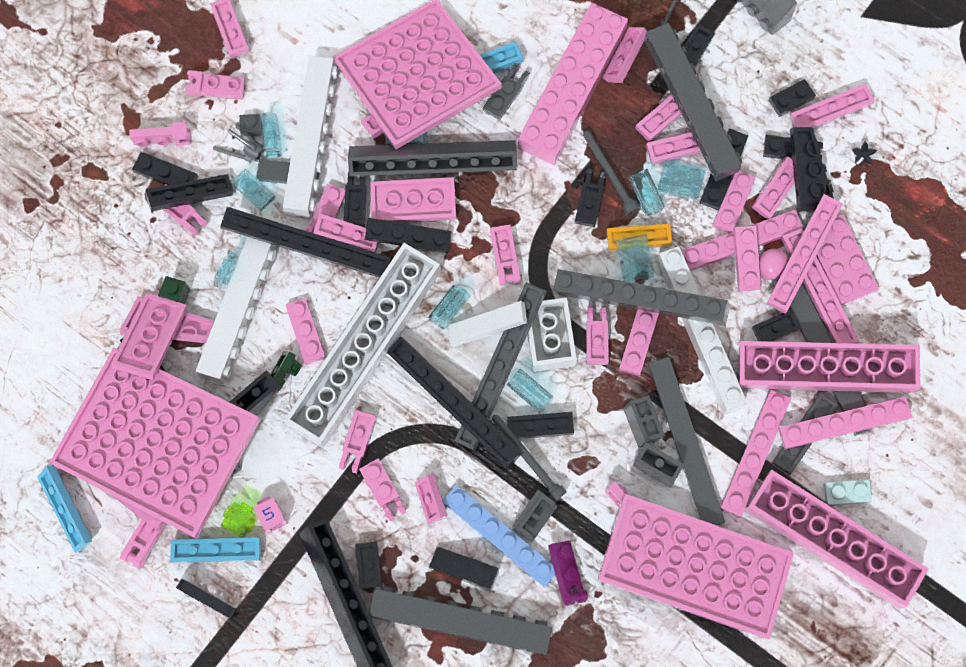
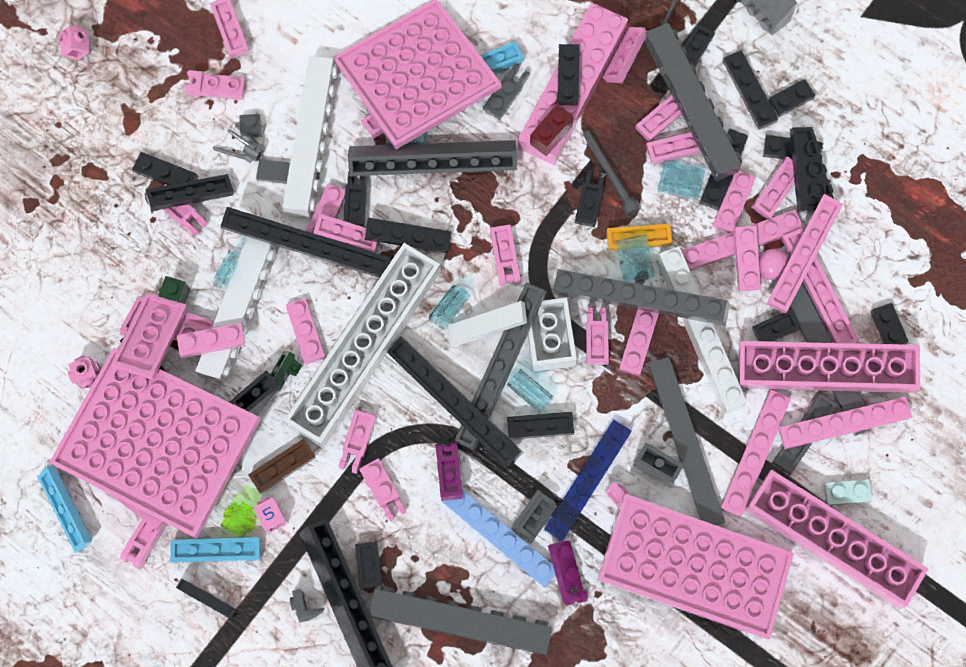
(74, 42): none -> bright pink brick
(91, 370): none -> bright pink brick
(162, 135): bright pink plate -> none
(211, 340): none -> bright pink plate
(253, 189): clear light blue plate -> none
(271, 135): clear light blue brick -> none
(282, 466): none -> reddish brown plate
(299, 604): none -> dark grey plate
(413, 200): bright pink plate -> none
(430, 499): bright pink plate -> none
(449, 472): none -> magenta plate
(464, 568): black slope -> none
(551, 130): none -> dark red brick
(555, 490): dark grey piece -> none
(568, 74): none -> black plate
(587, 480): none -> clear blue plate
(643, 421): dark grey hinge -> none
(646, 192): clear light blue brick -> none
(750, 90): none -> black plate
(833, 107): bright pink plate -> none
(845, 264): bright pink plate -> none
(863, 153): black plant -> none
(889, 325): none -> black plate

